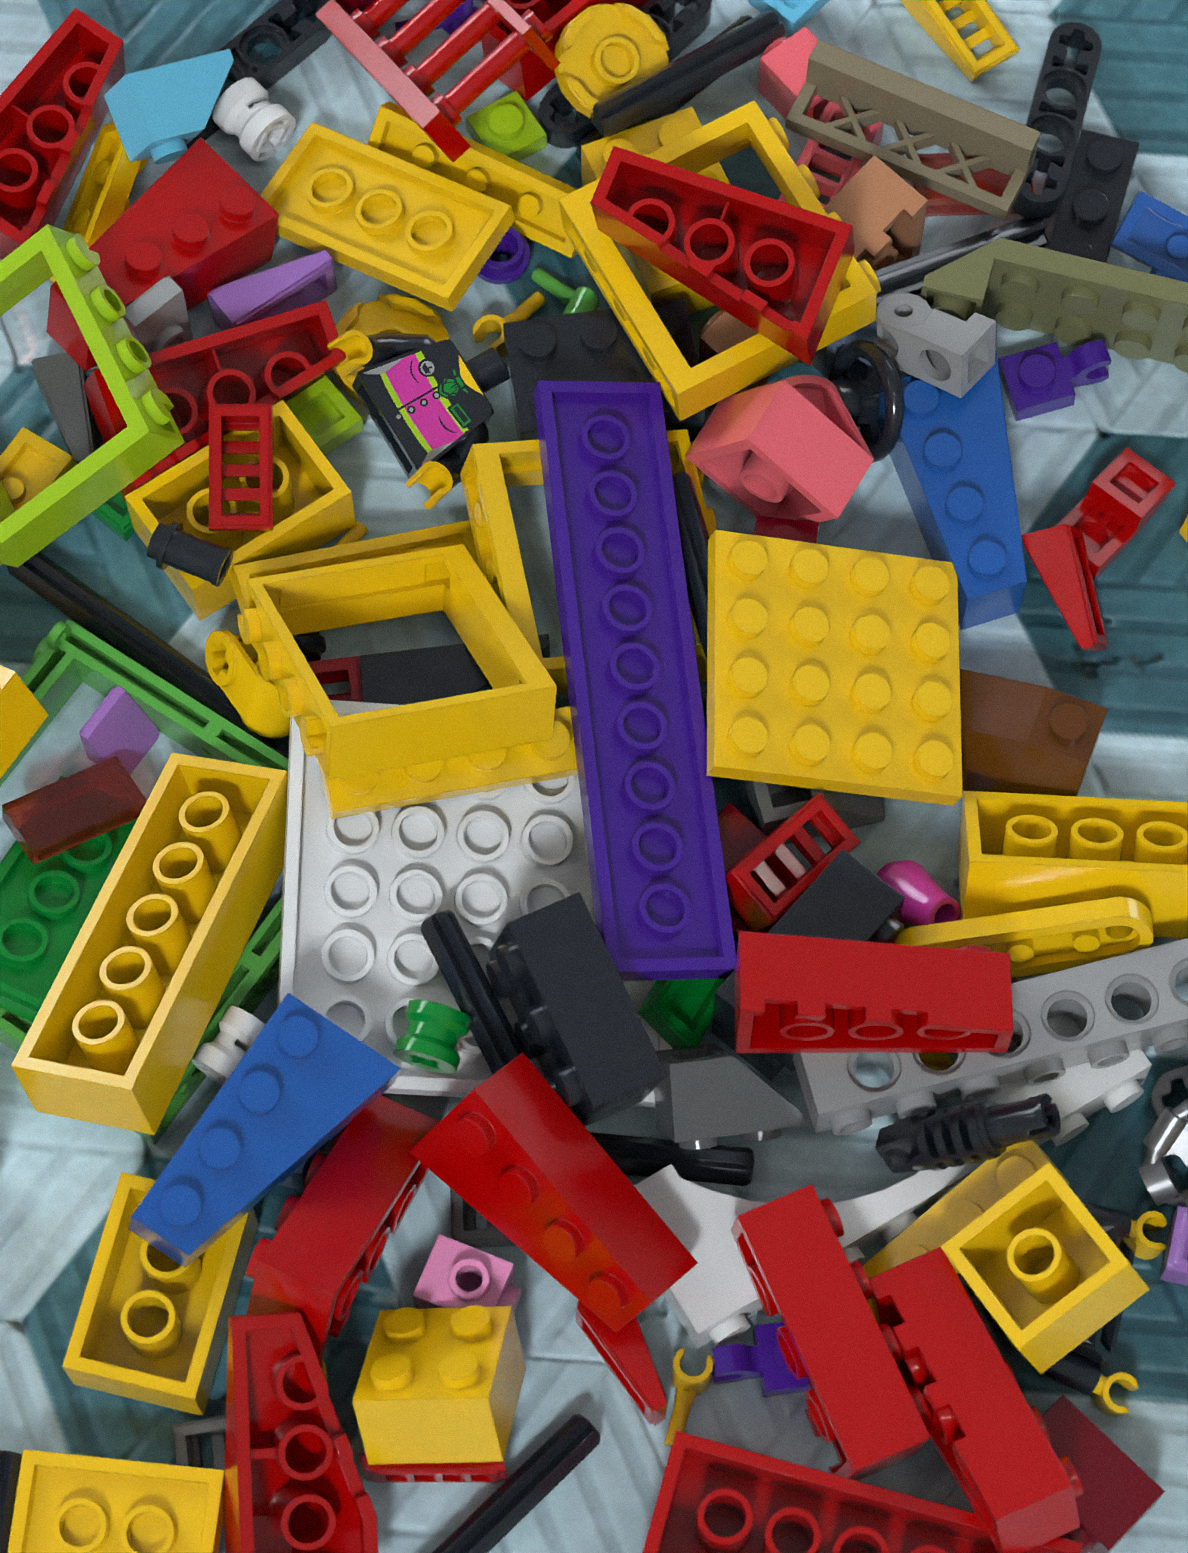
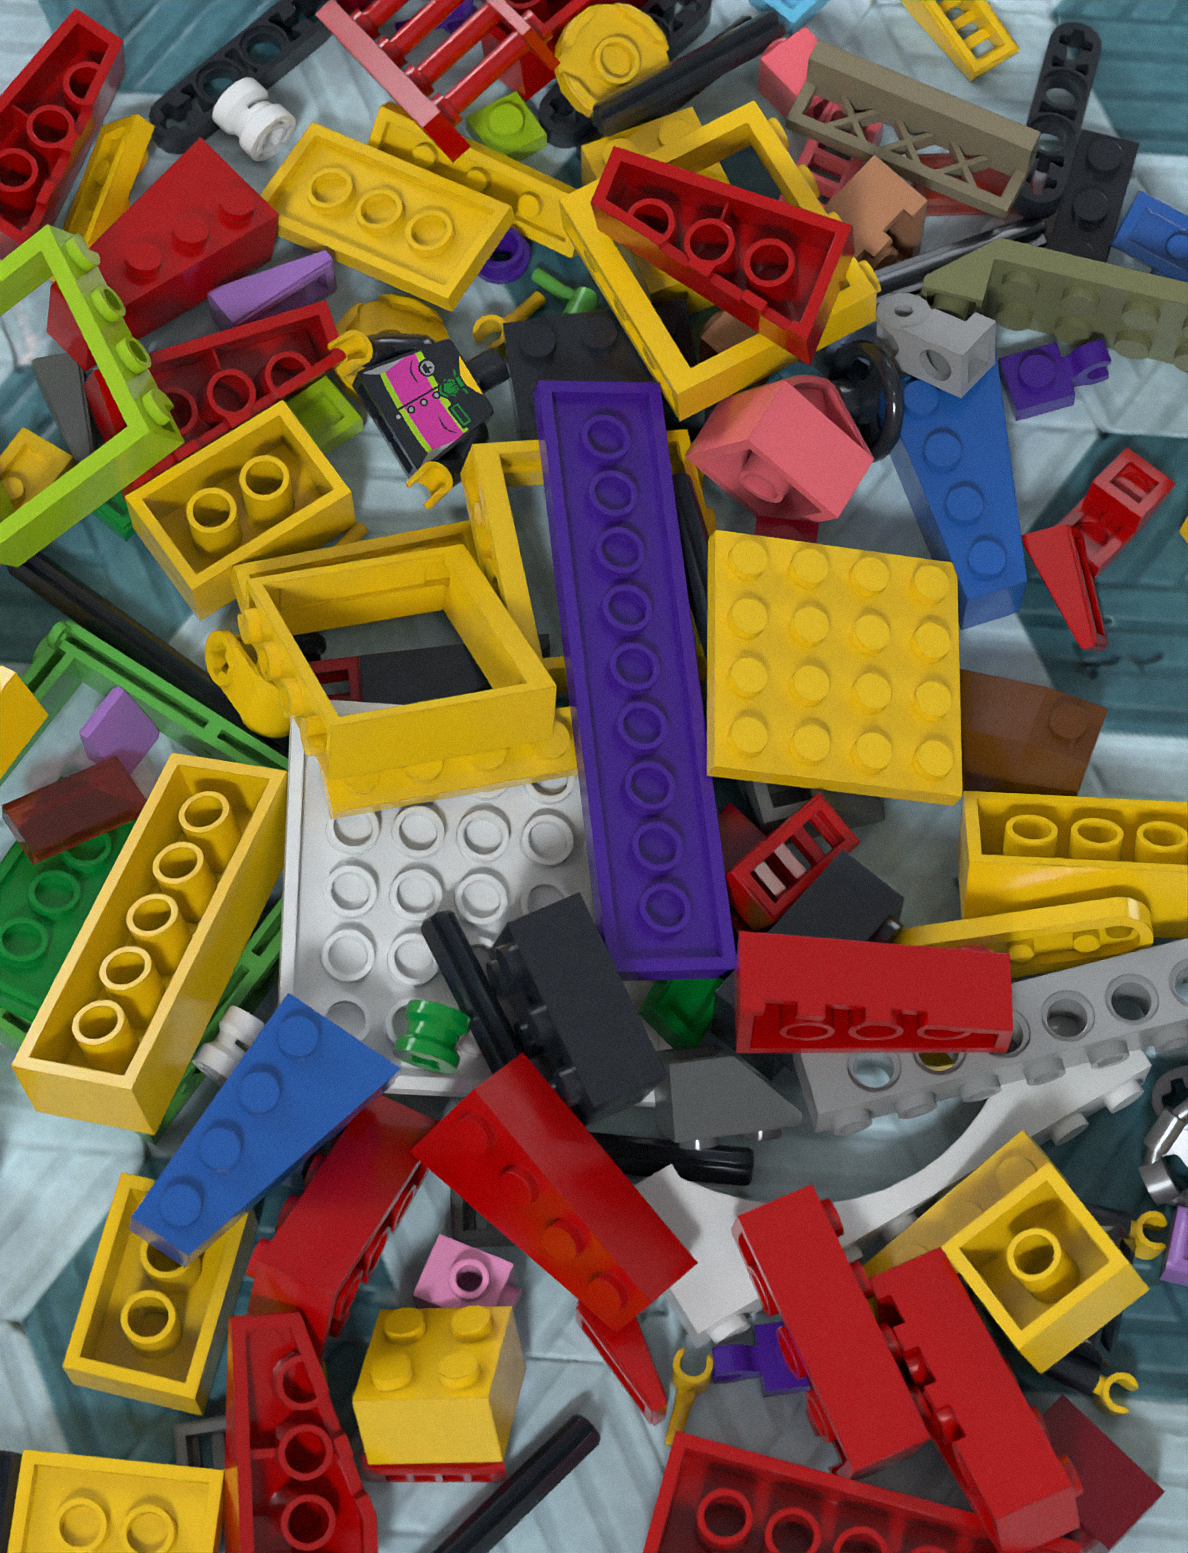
(159, 317): light grey plate -> none
(167, 105): medium azure slope -> none
(189, 553): black pin -> none
(241, 418): red slope -> none
(924, 898): dark pink cone -> none
(965, 1133): black hinge -> none

